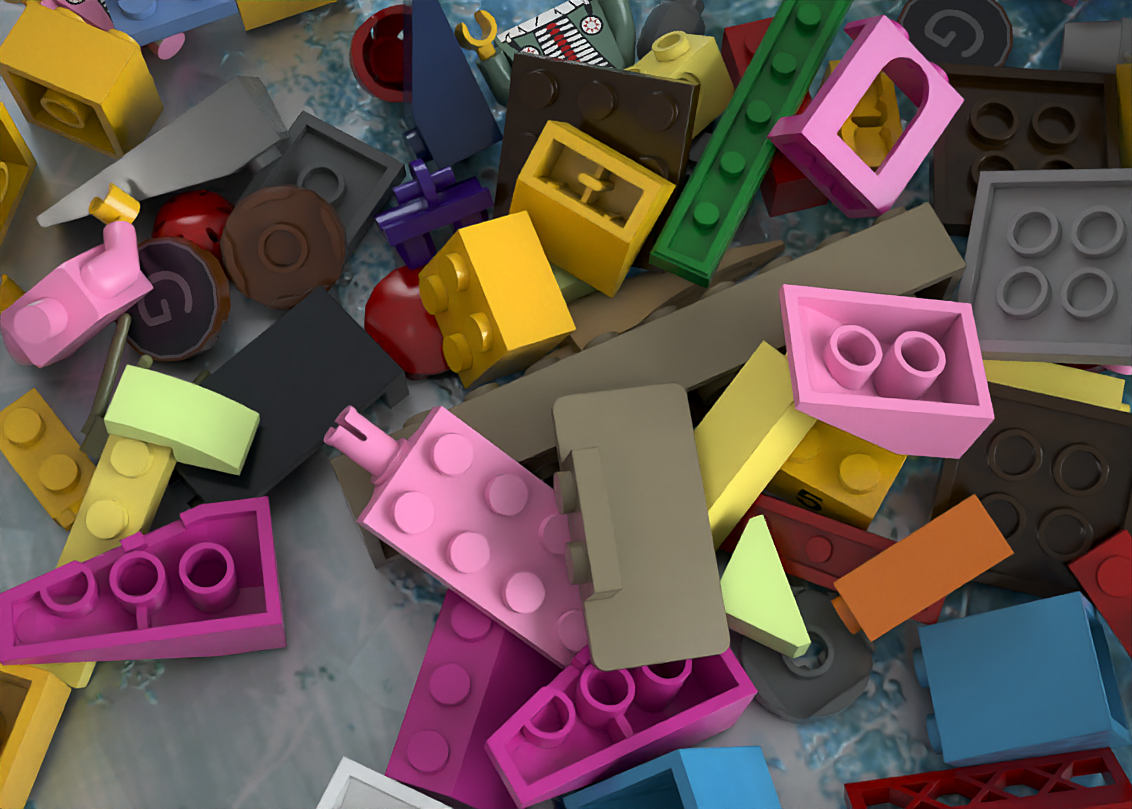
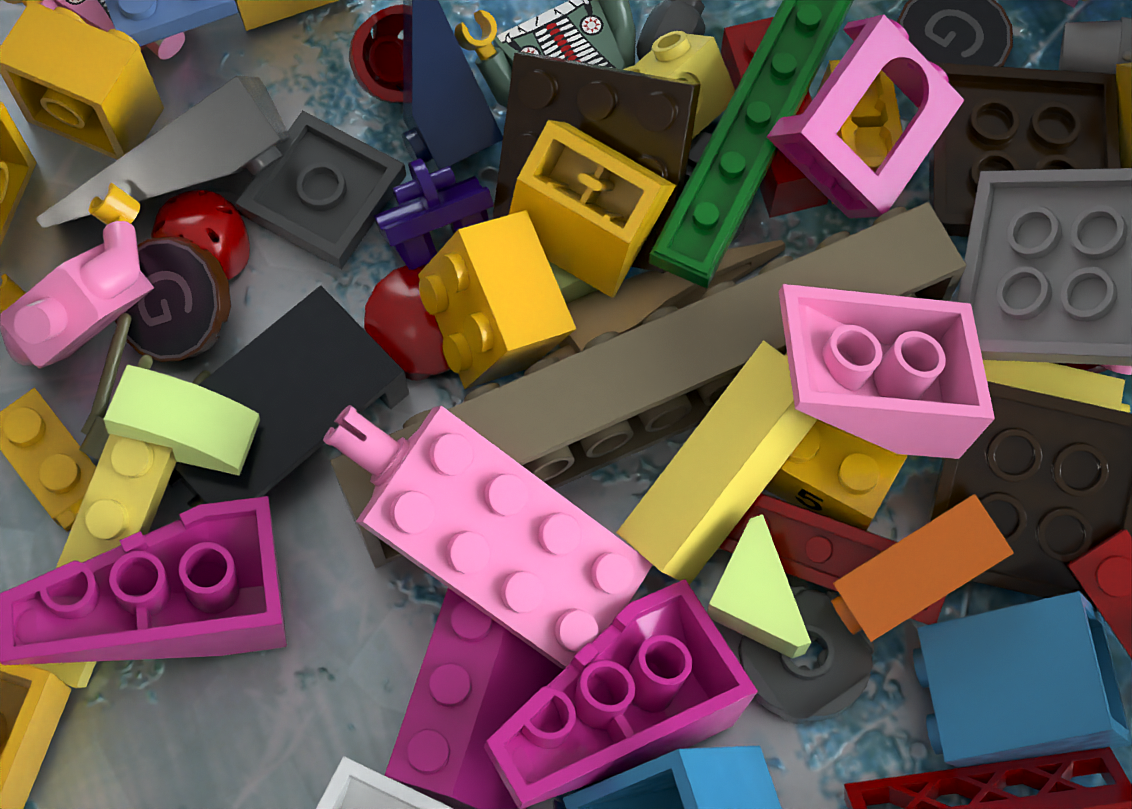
(283, 245): reddish brown tile -> none
(638, 527): dark tan bracket -> none

